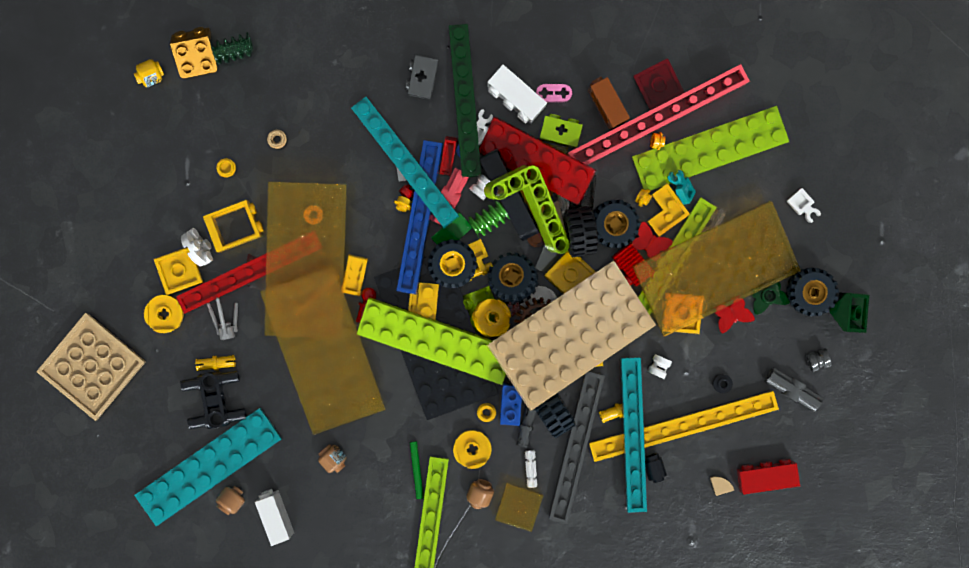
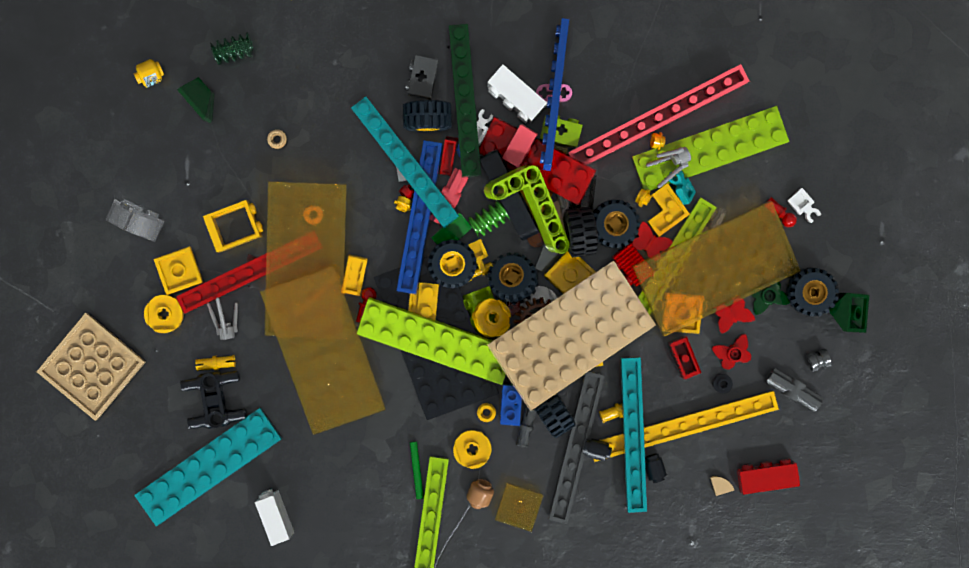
(134, 220): none -> clear brick
(193, 52): bracket -> none
(198, 247): white plate -> none
(199, 98): none -> dark green slope
(226, 167): yellow plate -> none
(230, 500): medium nougat head -> none
(332, 458): medium nougat head -> none
(427, 115): none -> black wheel
(478, 188): white wheel -> none
(520, 145): none -> coral tile
(531, 468): white axle -> none
(553, 102): none -> blue plate
(597, 449): none -> black brick
(608, 103): dark orange window -> none
(658, 84): dark red plate -> none
(661, 362): white wheel -> none
(679, 157): none -> light grey plant
(684, 357): none -> red brick
(733, 353): none -> red animal
(788, 219): none -> red pin

